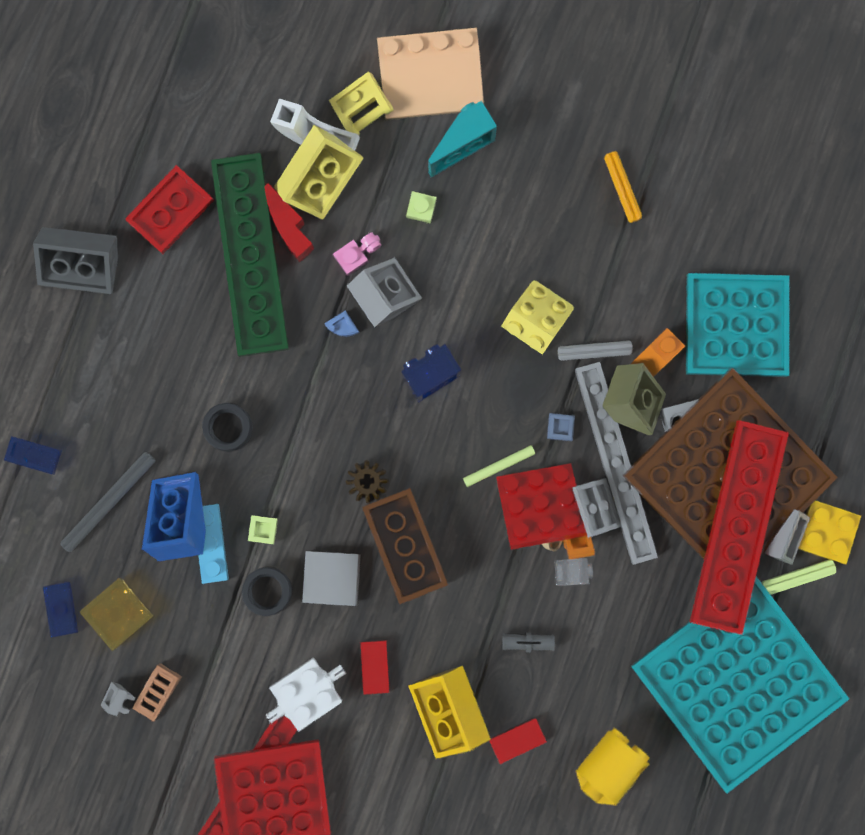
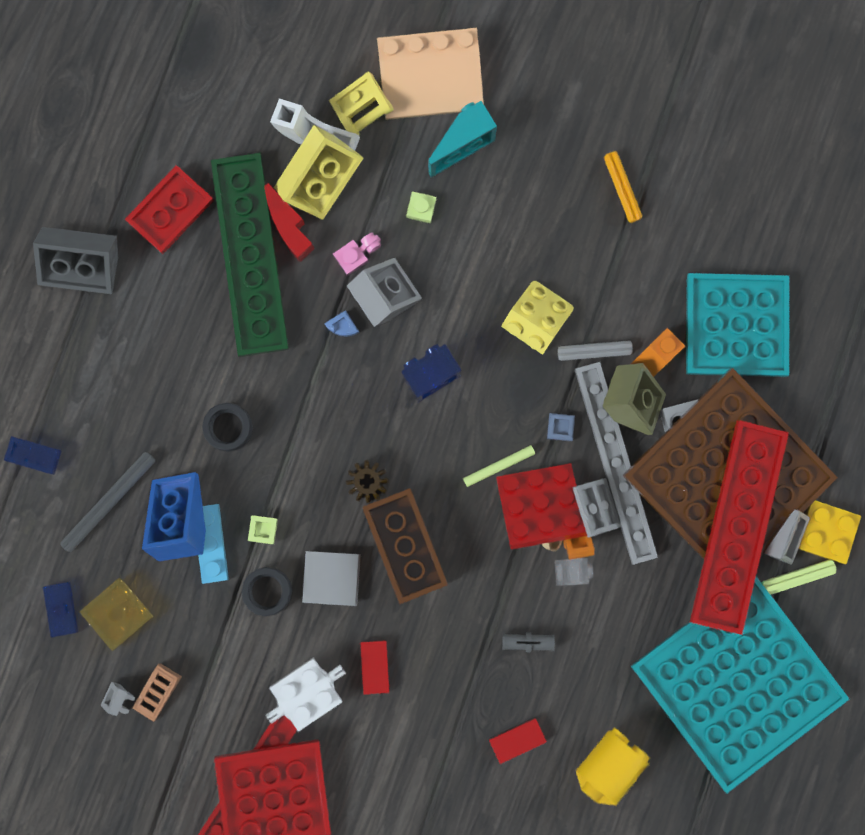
(449, 712): yellow slope -> none

